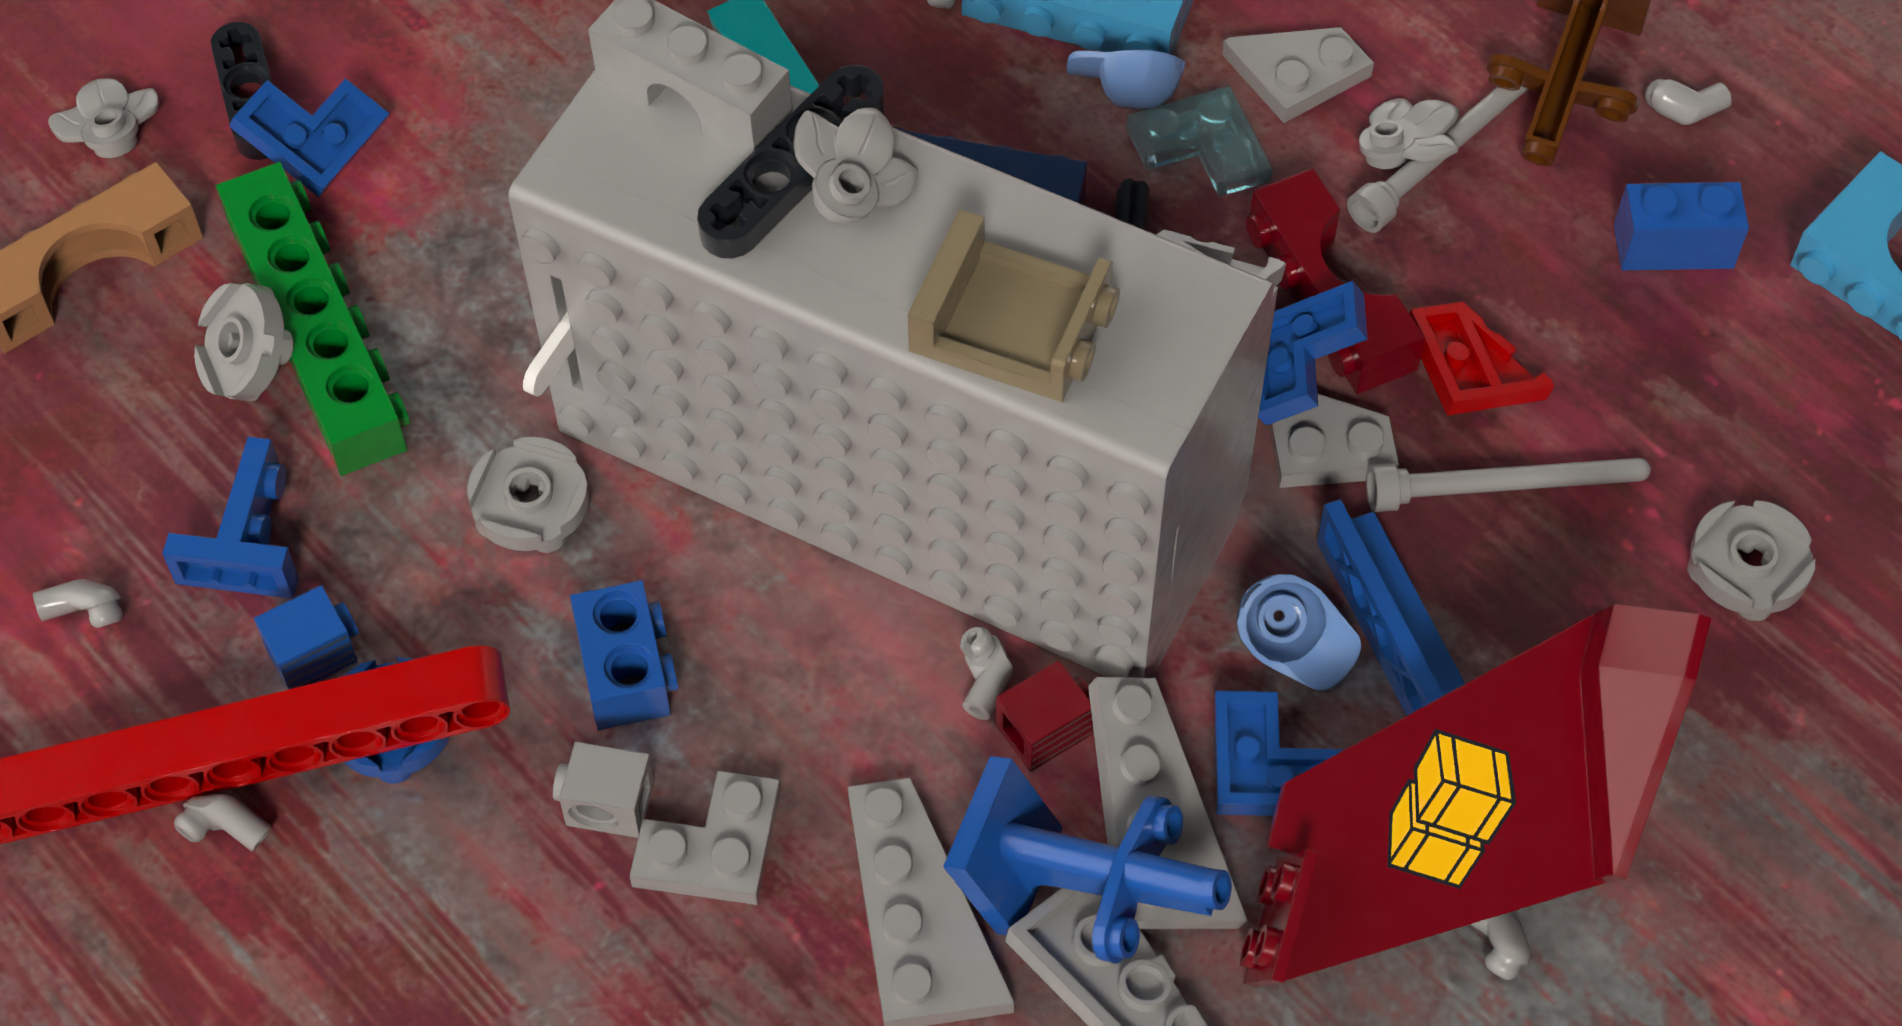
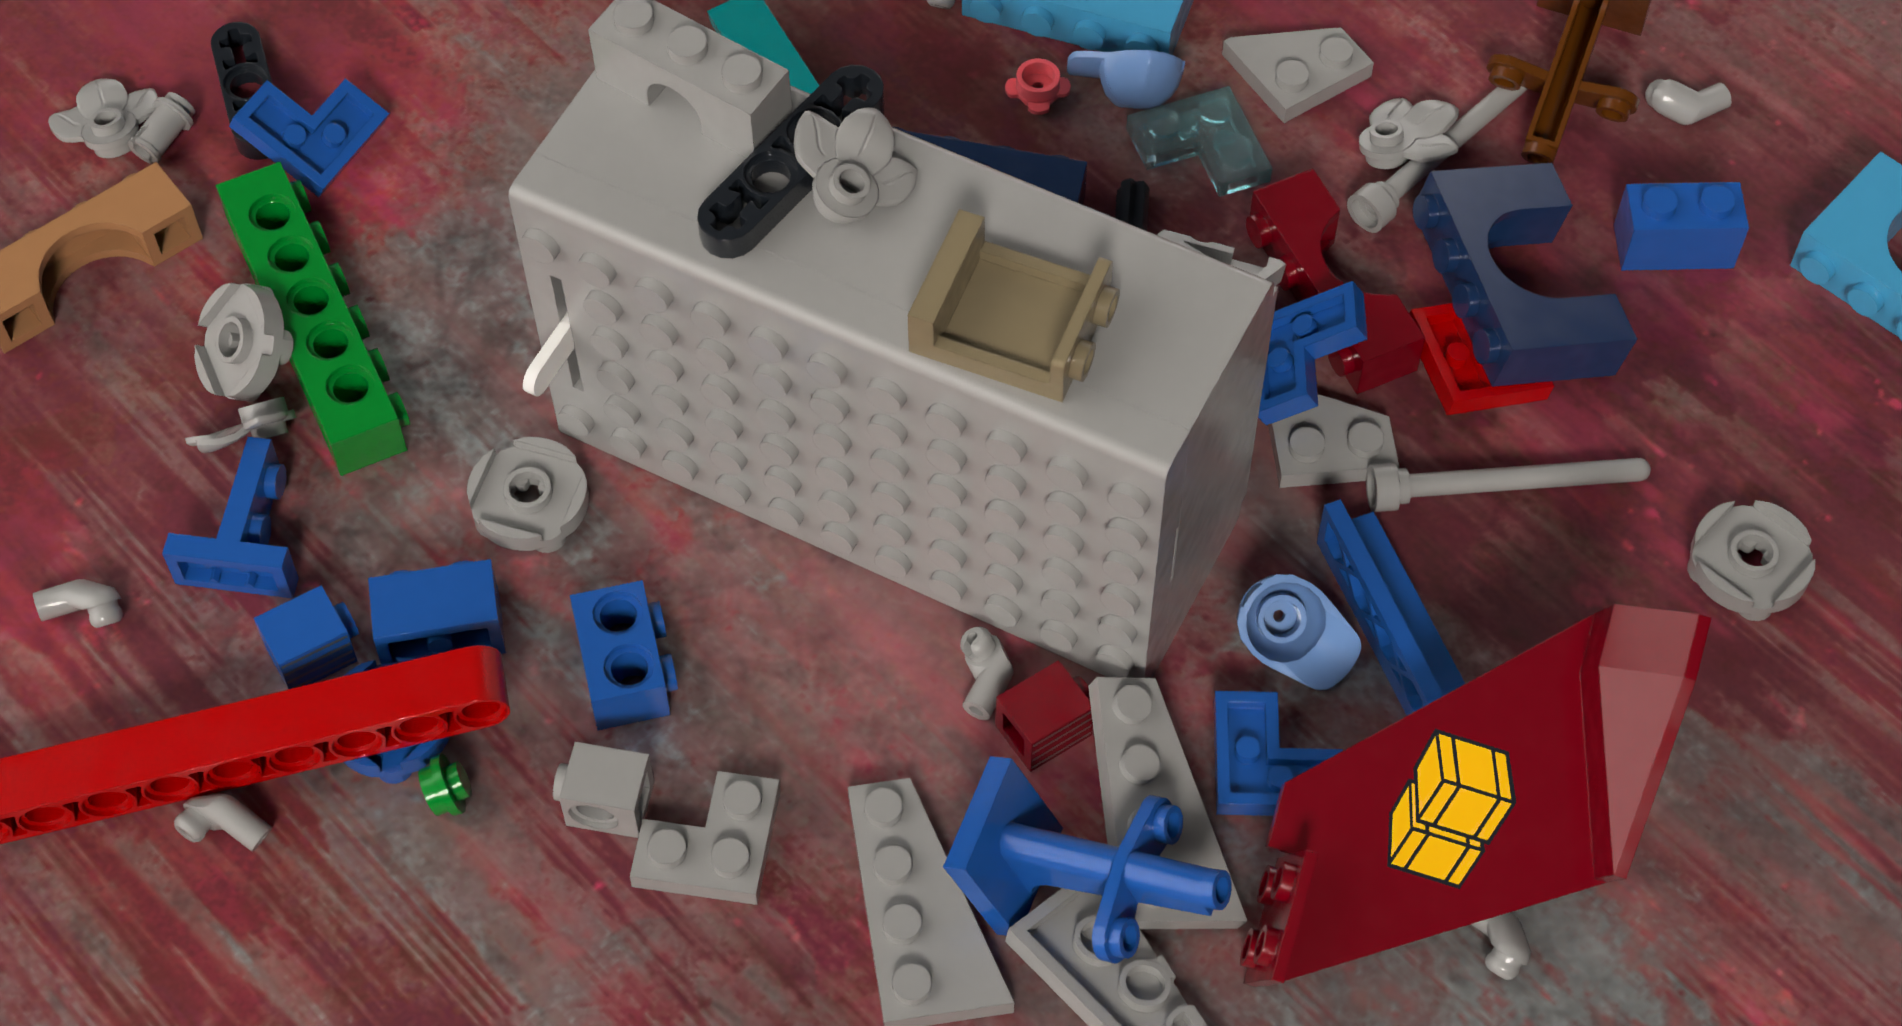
(162, 127): none -> light grey pin
(261, 419): none -> light grey plate
(435, 610): none -> blue brick
(445, 786): none -> green plate
(1038, 85): none -> coral plate
(1512, 330): none -> dark blue arch

